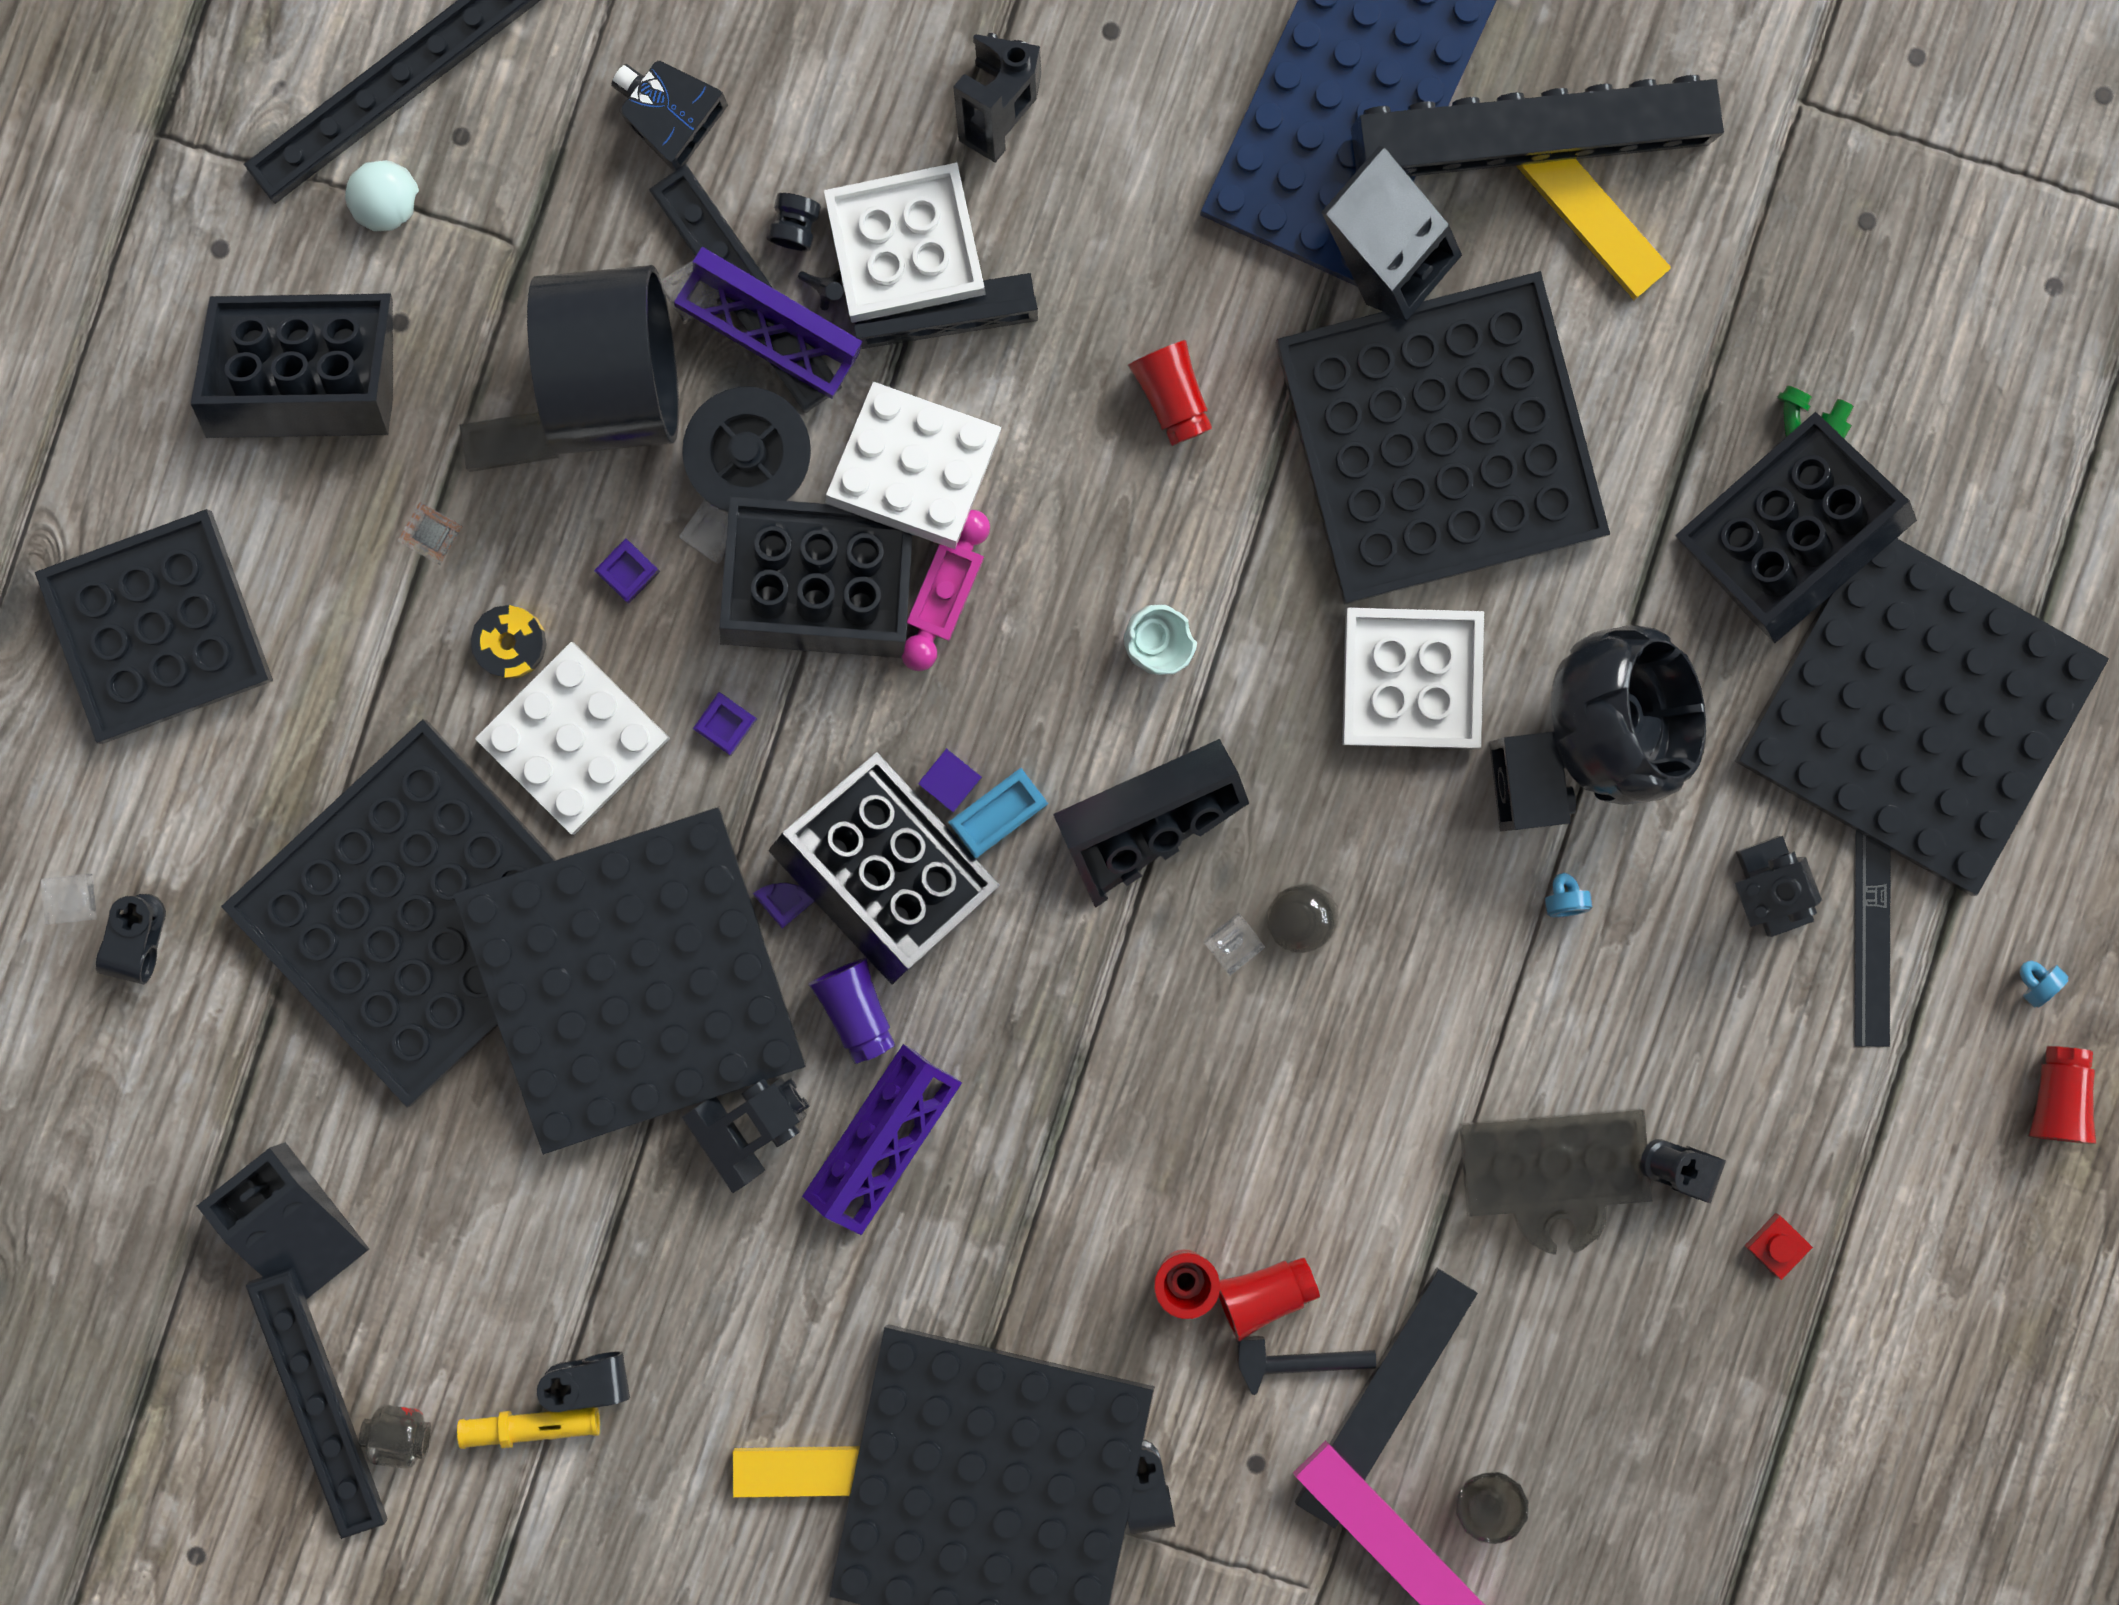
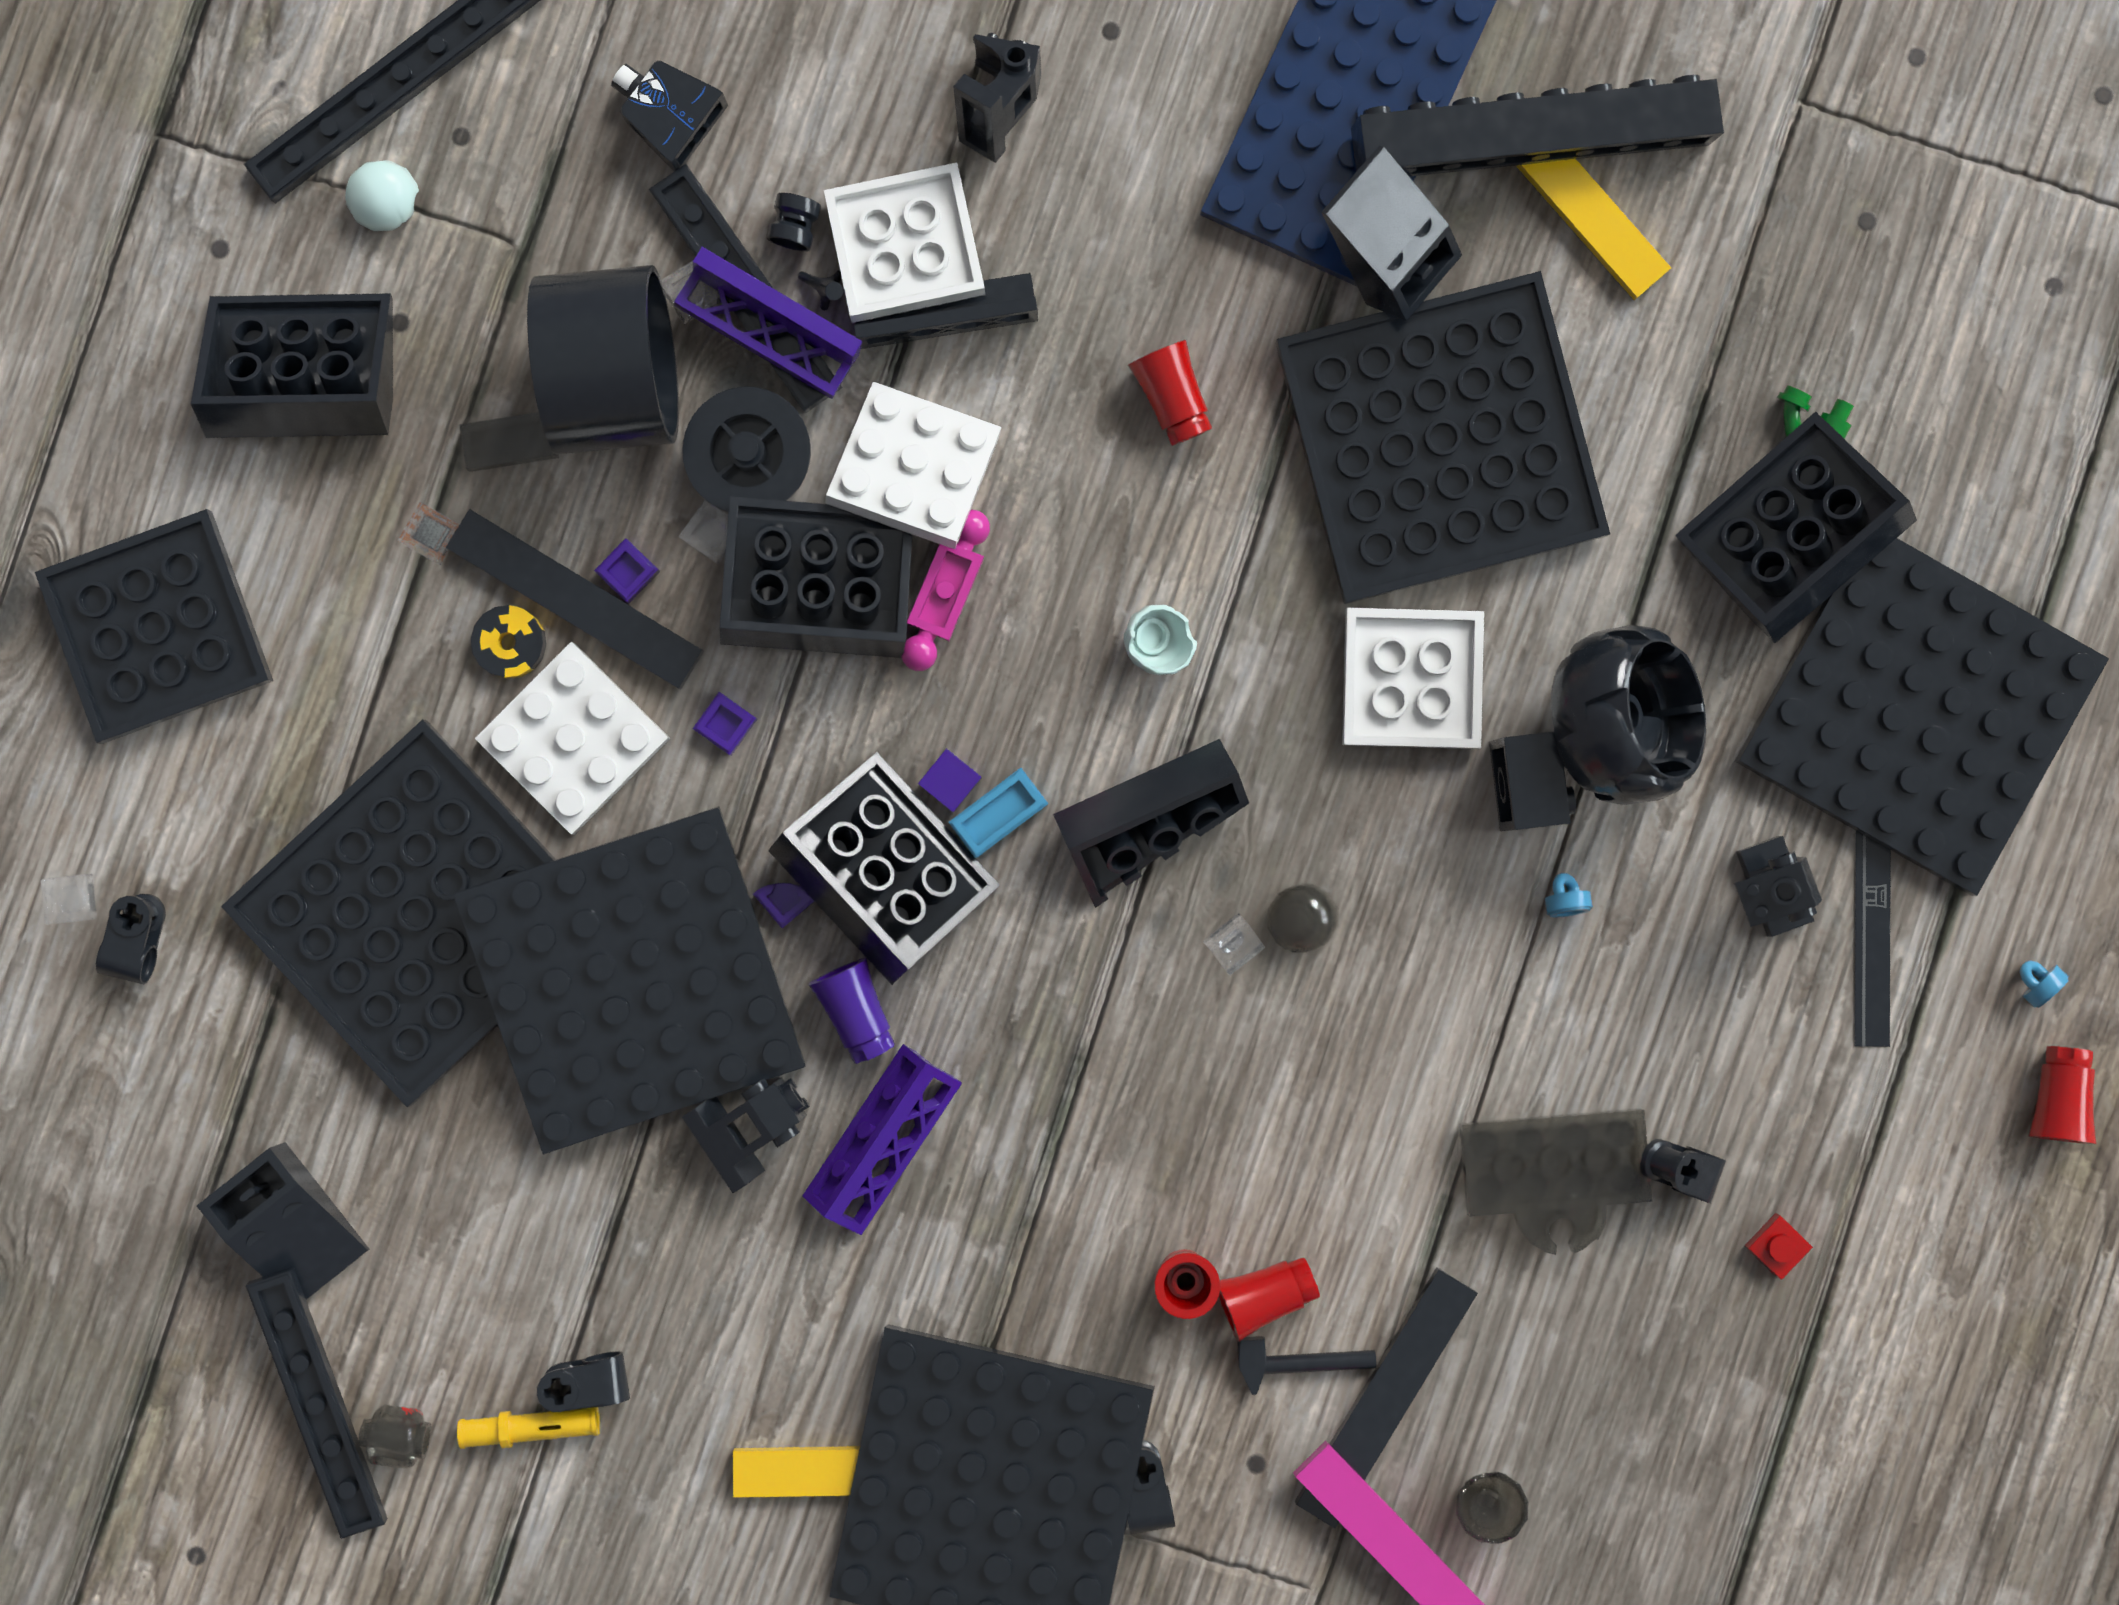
(575, 599): none -> black tile

